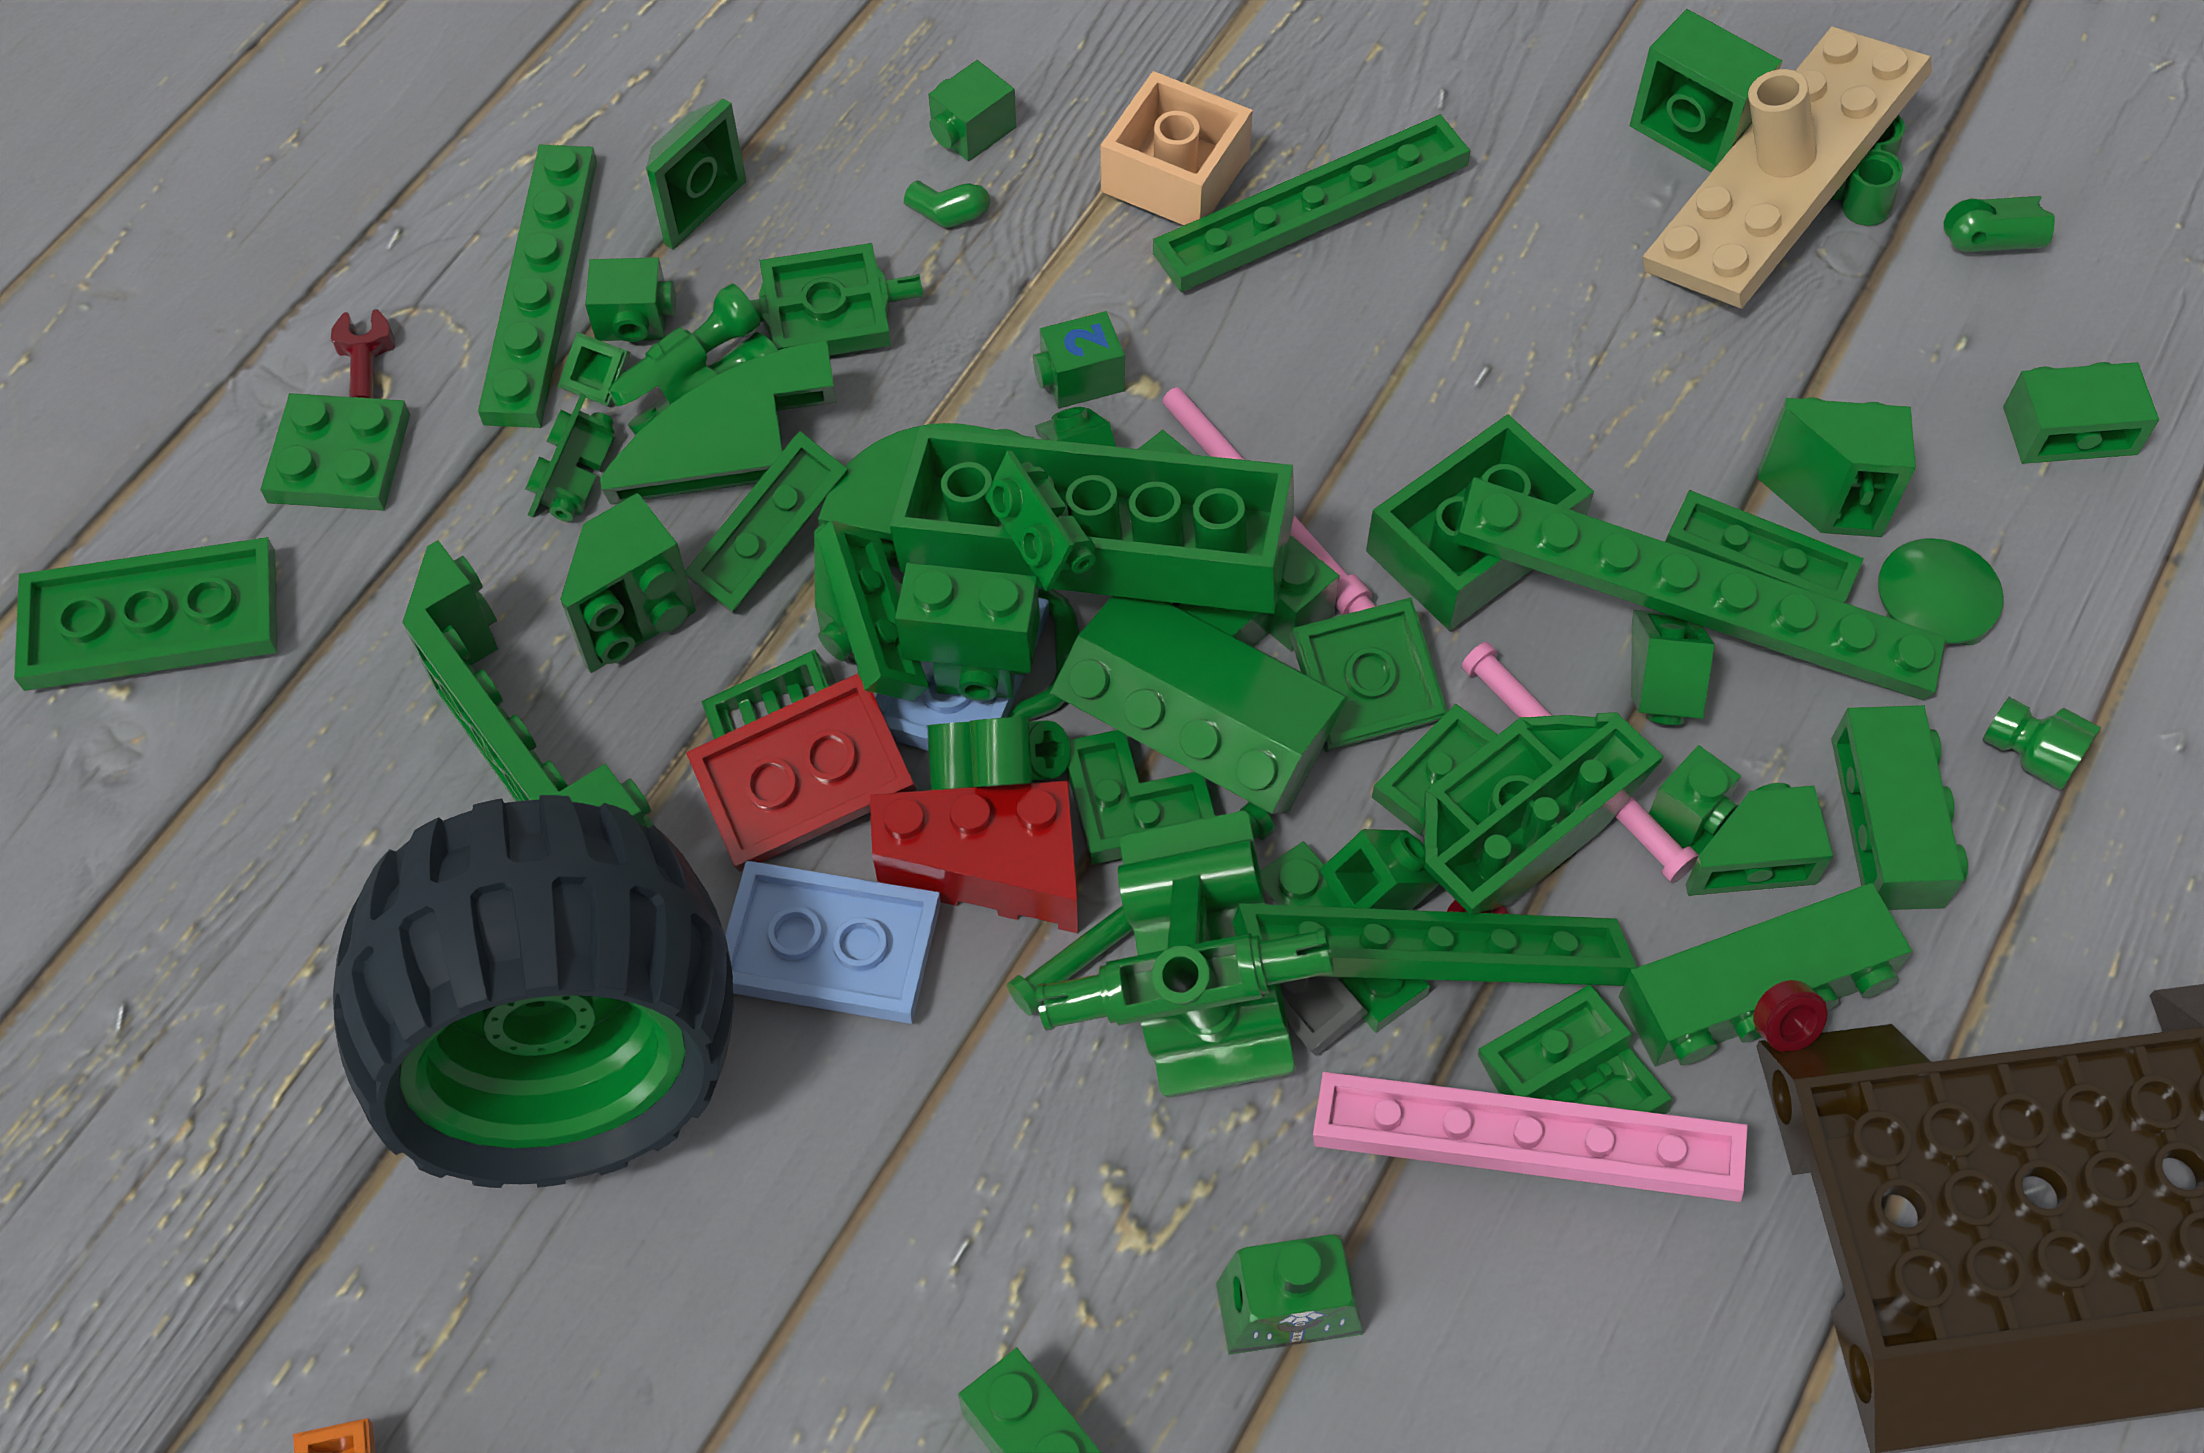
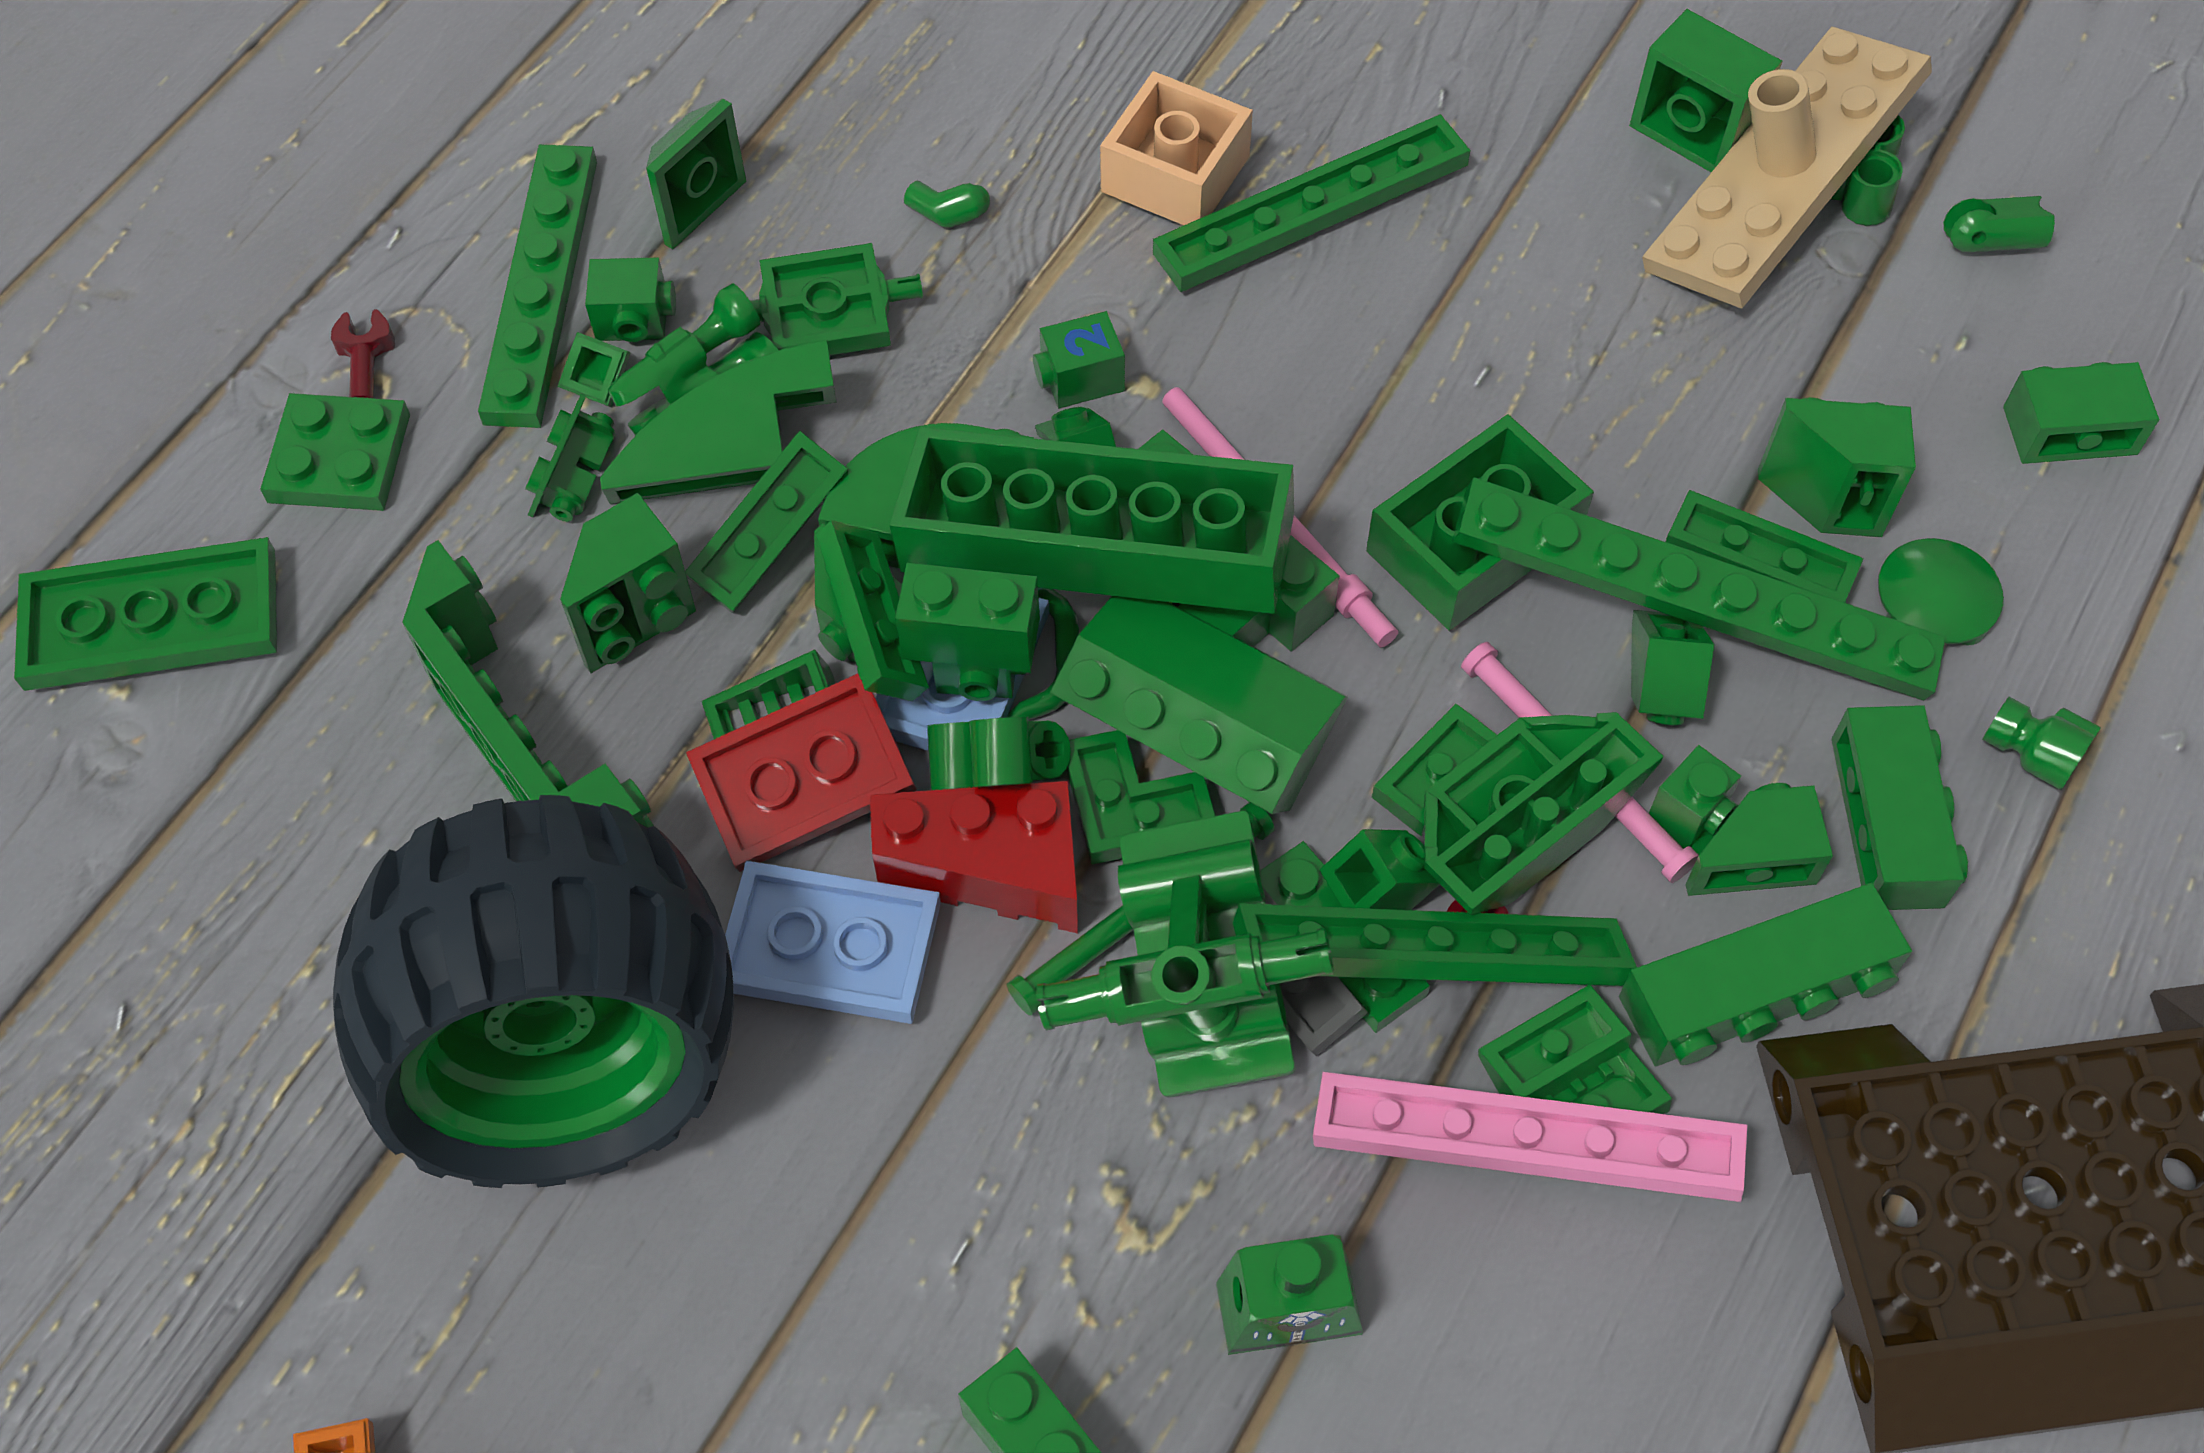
(972, 110): green brick -> none
(1028, 511): green hinge -> none
(1379, 664): green tile -> none
(1790, 1016): dark red tile -> none

